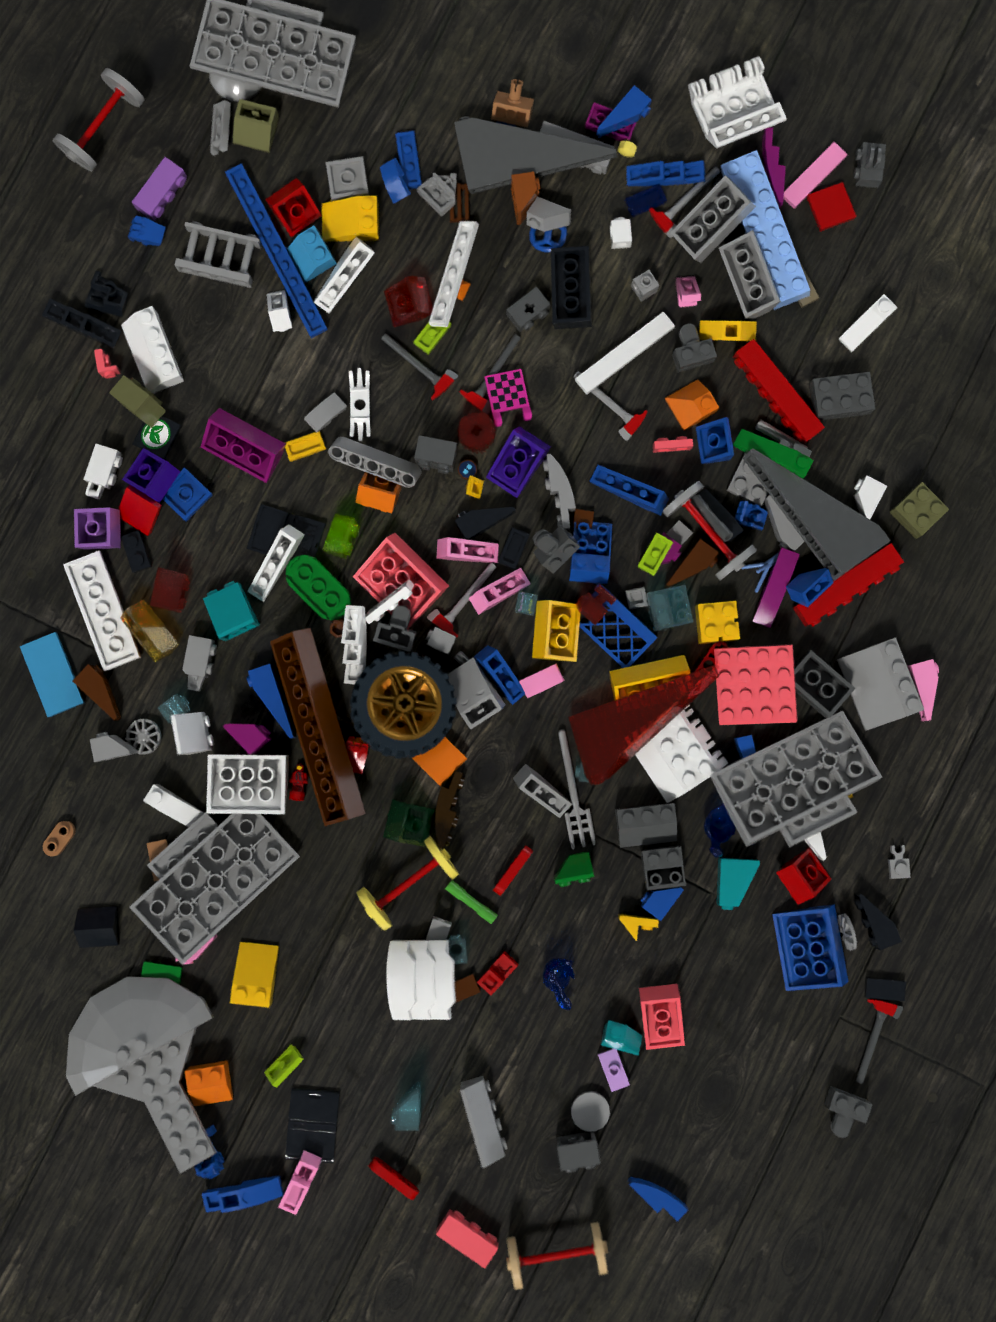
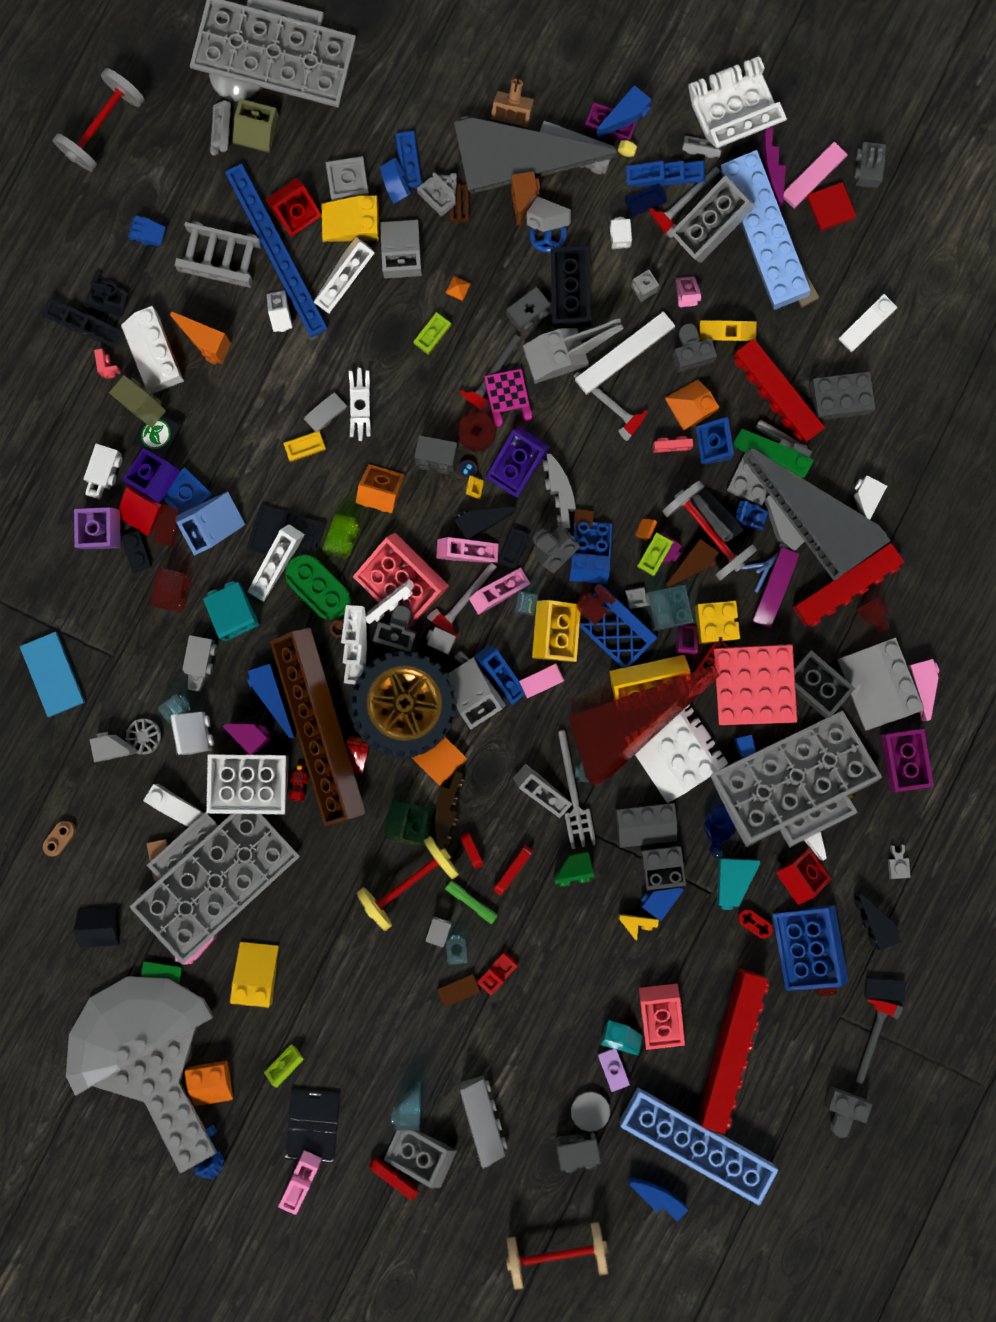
(96, 686): reddish brown slope -> none
(101, 610): white plate -> none
(149, 631): clear yellow brick -> none
(159, 189): medium lavender brick -> none
(166, 525): none -> clear red slope
(209, 522): none -> medium blue slope
(210, 342): none -> orange slope
(242, 445): magenta slope -> none
(244, 1195): blue slope -> none
(310, 254): dark azure slope -> none
(374, 462): light grey beam -> none
(400, 249): none -> light grey slope
(408, 301): clear red slope -> none
(420, 980): white slope -> none
(420, 1157): none -> light grey slope
(441, 384): dark grey piece -> none
(453, 274): white tile -> none
(467, 1238): coral brick -> none
(471, 850): none -> red beam
(557, 977): clear blue piece -> none
(563, 351): none -> light grey slope
(630, 489): blue slope -> none
(646, 529): none -> orange slope
(679, 532): light grey tile -> none
(687, 640): none -> magenta slope
(697, 1146): none -> light blue brick
(702, 146): none -> light grey plate
(732, 1050): none -> red brick
(750, 275): light grey slope -> none
(752, 927): none -> red beam
(809, 586): blue slope -> none
(826, 991): none -> clear red tile
(848, 932): light grey wheel -> none
(873, 612): none -> clear red brick
(906, 760): none -> magenta brick
(919, 510): olive brick -> none

